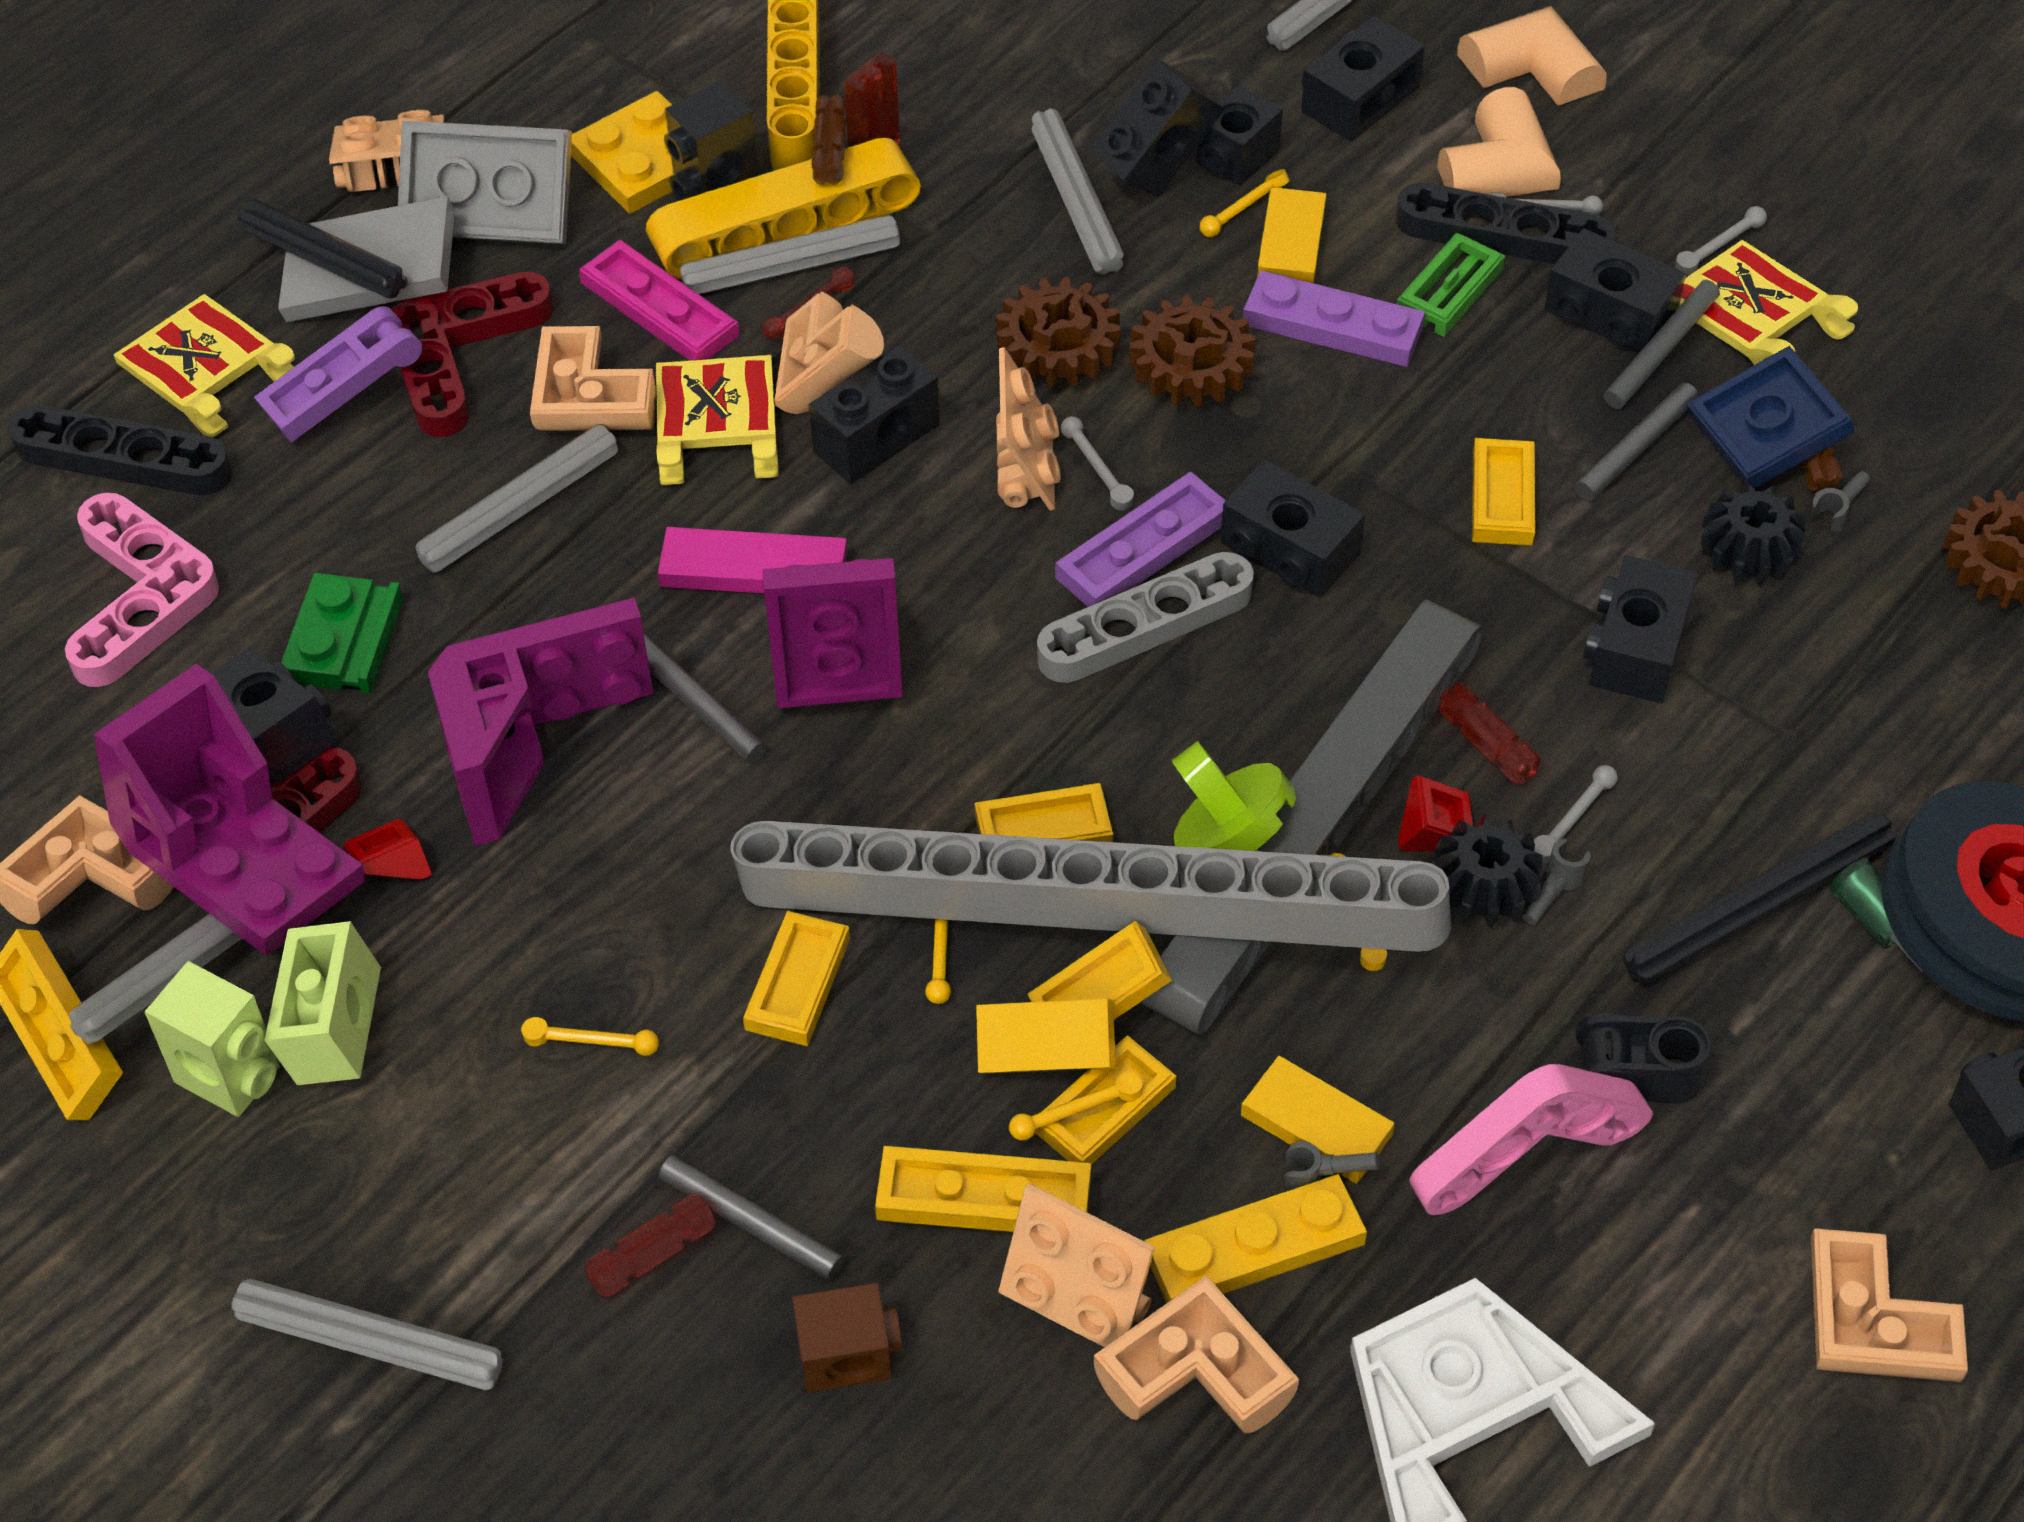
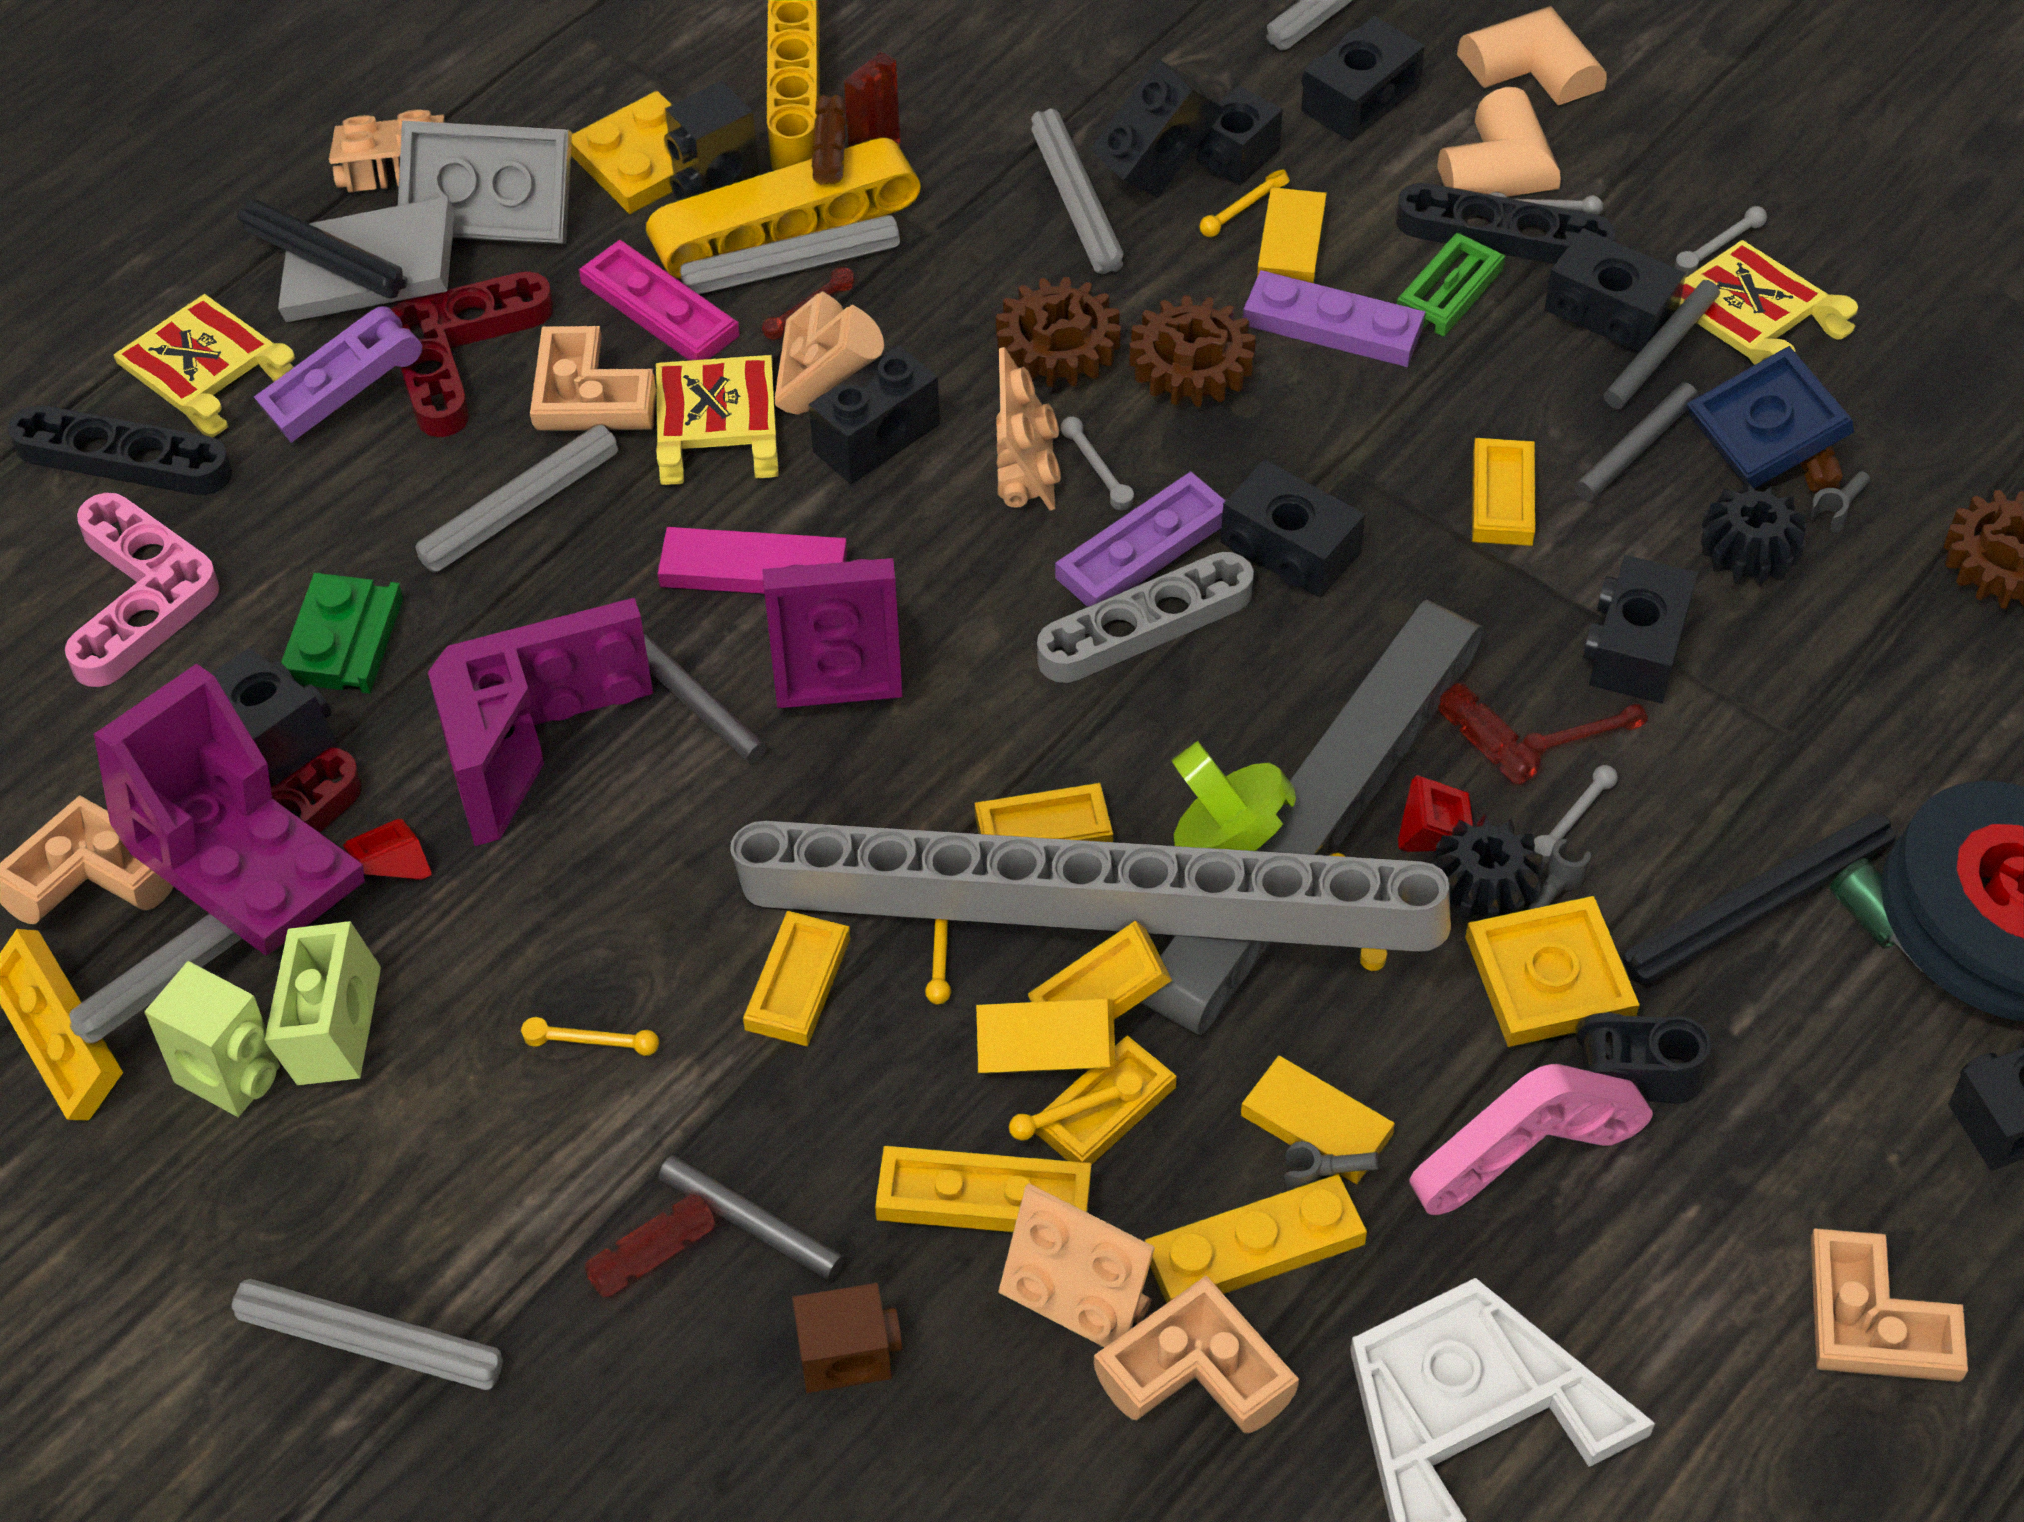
(1549, 969): none -> yellow plate
(1631, 718): none -> clear red hinge

